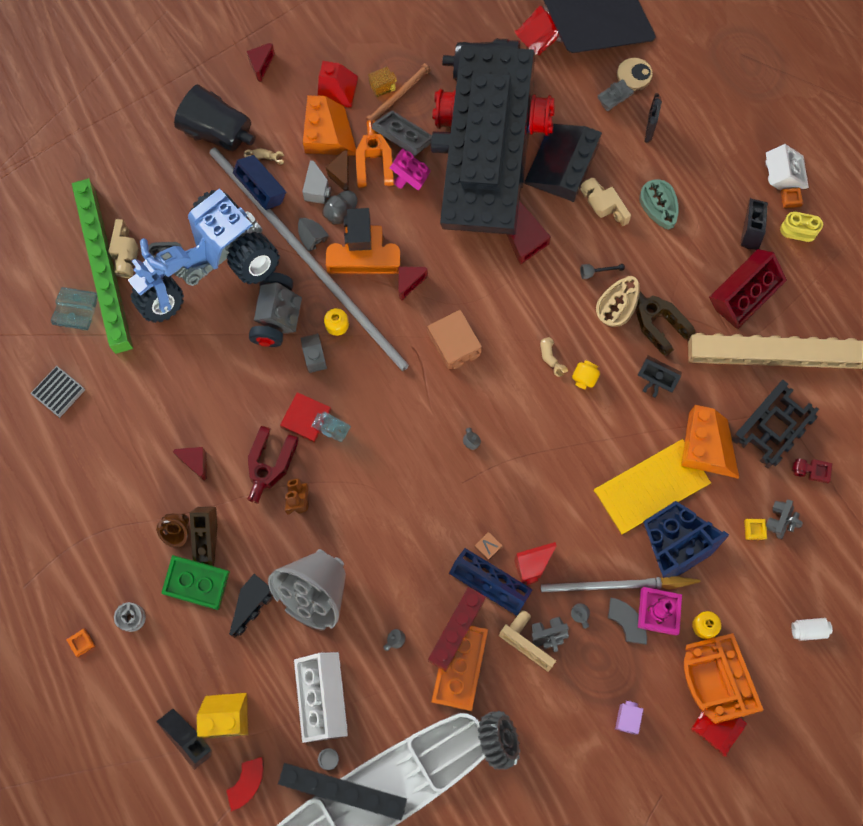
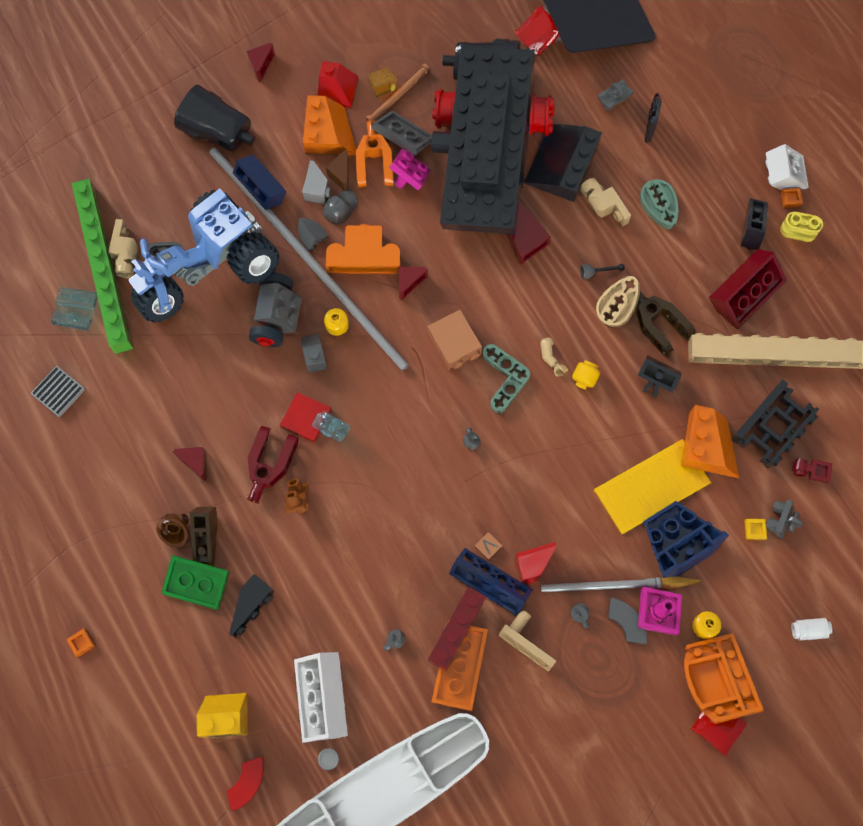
(134, 623): light grey wheel -> none
(185, 738): black slope -> none
(266, 154): tan arm -> none
(311, 589): light grey cone -> none
(342, 791): black brick -> none
(359, 229): black brick -> none
(499, 740): dark grey gear -> none
(511, 380): none -> sand green beam
(550, 637): dark grey hips -> none
(629, 718): lavender brick -> none
(635, 73): tan tile -> none

